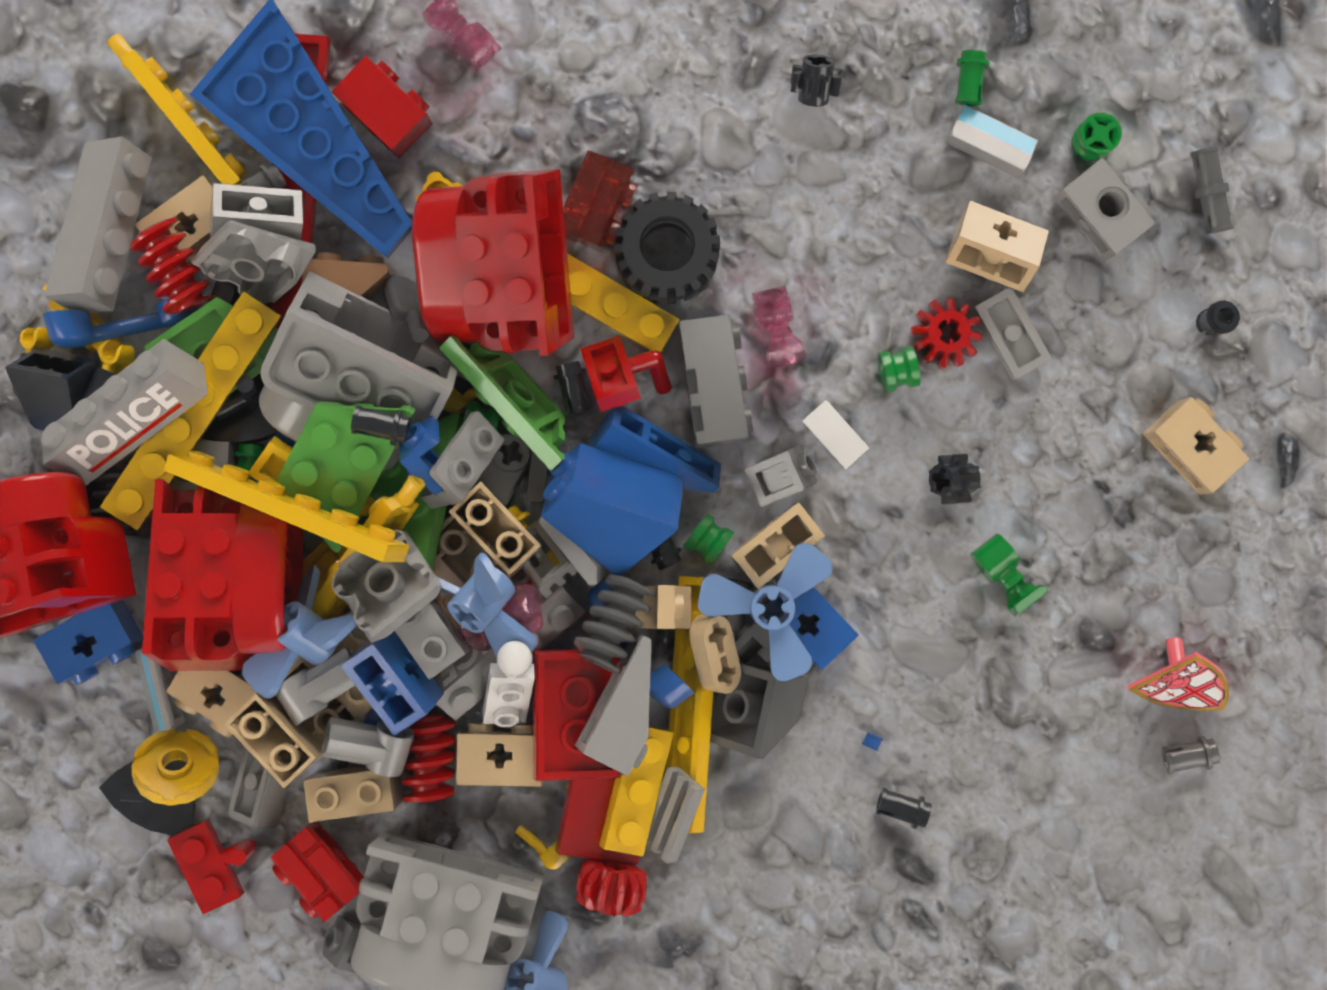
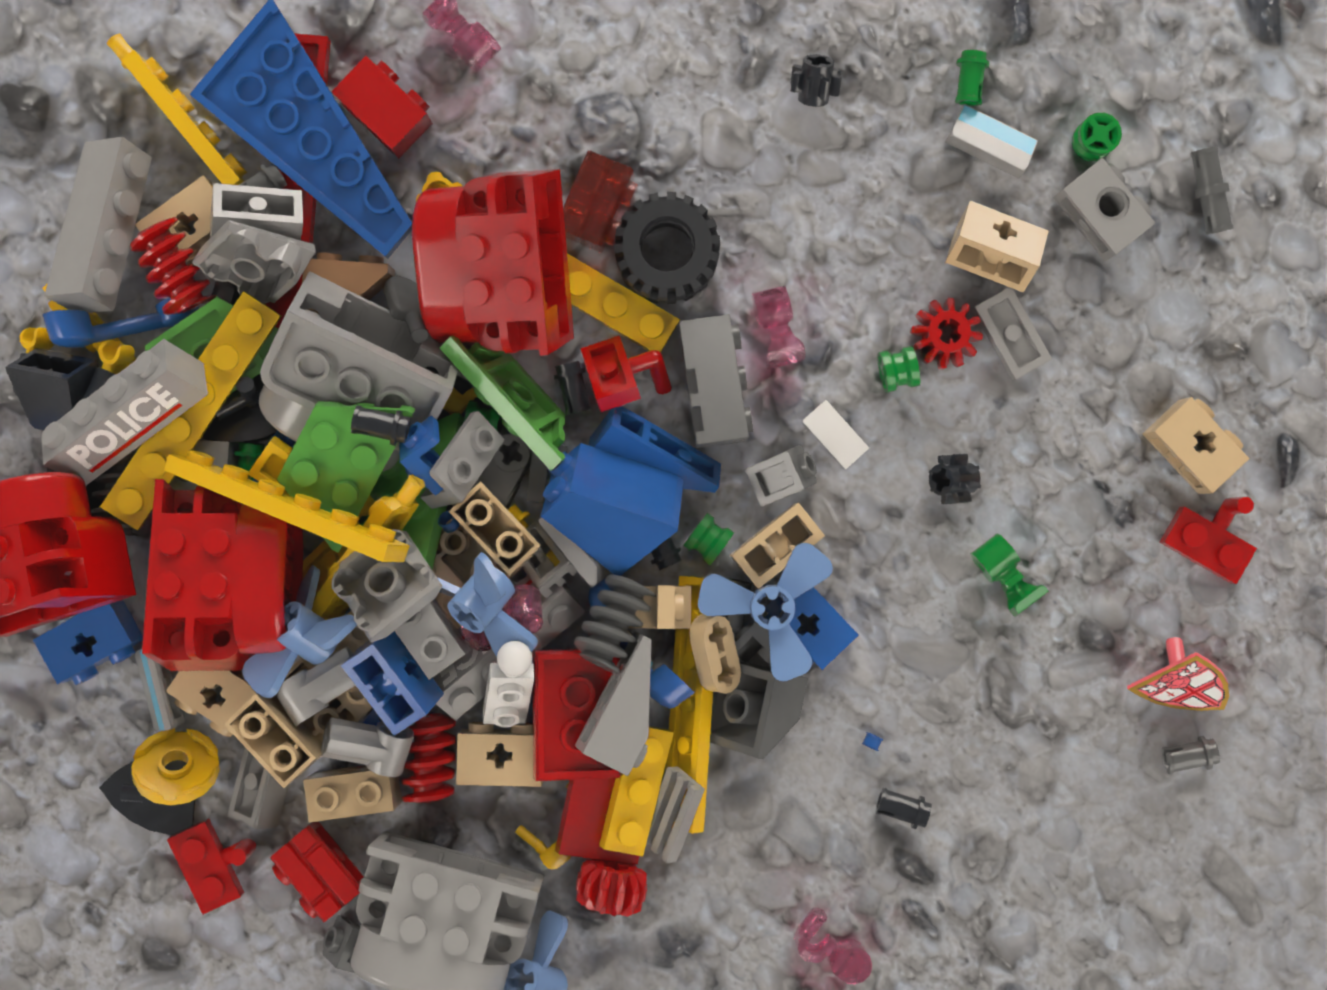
(444, 518): none -> blue piece
(846, 958): none -> clear pink leg
(1210, 542): none -> red plate
(1218, 318): black pin -> none

